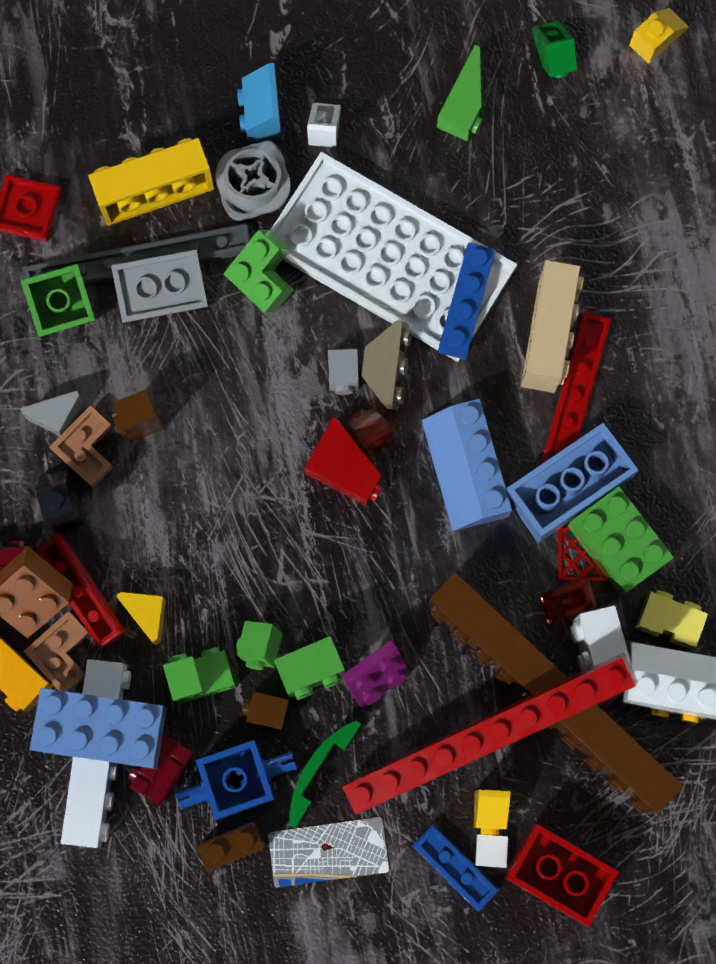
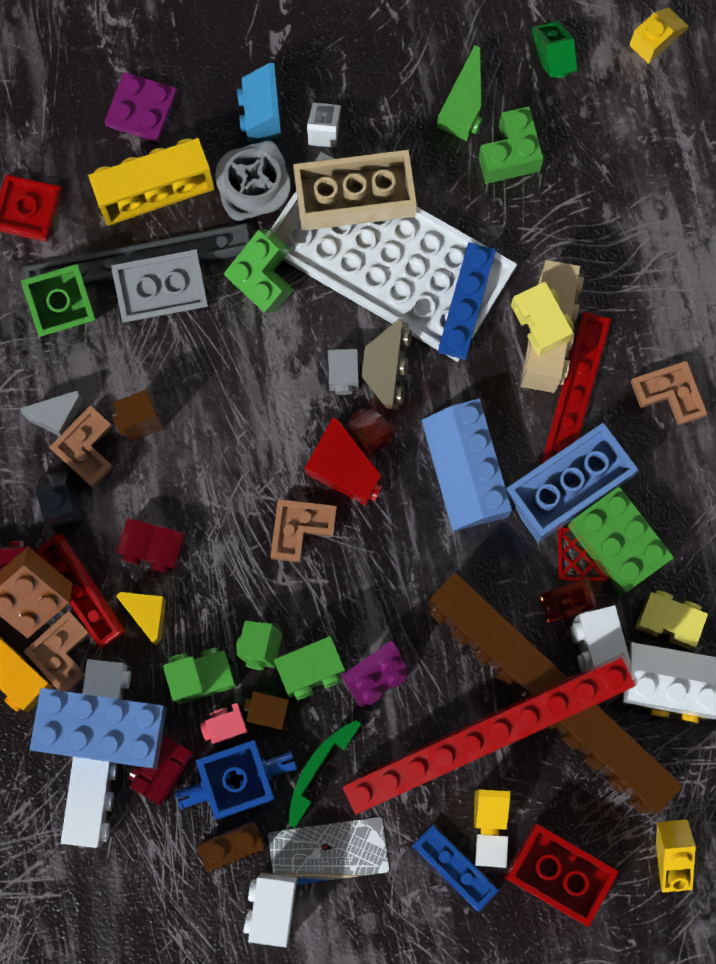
(140, 107): none -> magenta plate
(151, 545): none -> dark red brick
(224, 725): none -> coral brick
(272, 909): none -> white brick
(295, 520): none -> nougat plate
(355, 190): none -> tan brick
(516, 152): none -> bright green brick
(544, 317): none -> light yellow brick
(675, 855): none -> yellow slope
(677, 386): none -> nougat plate

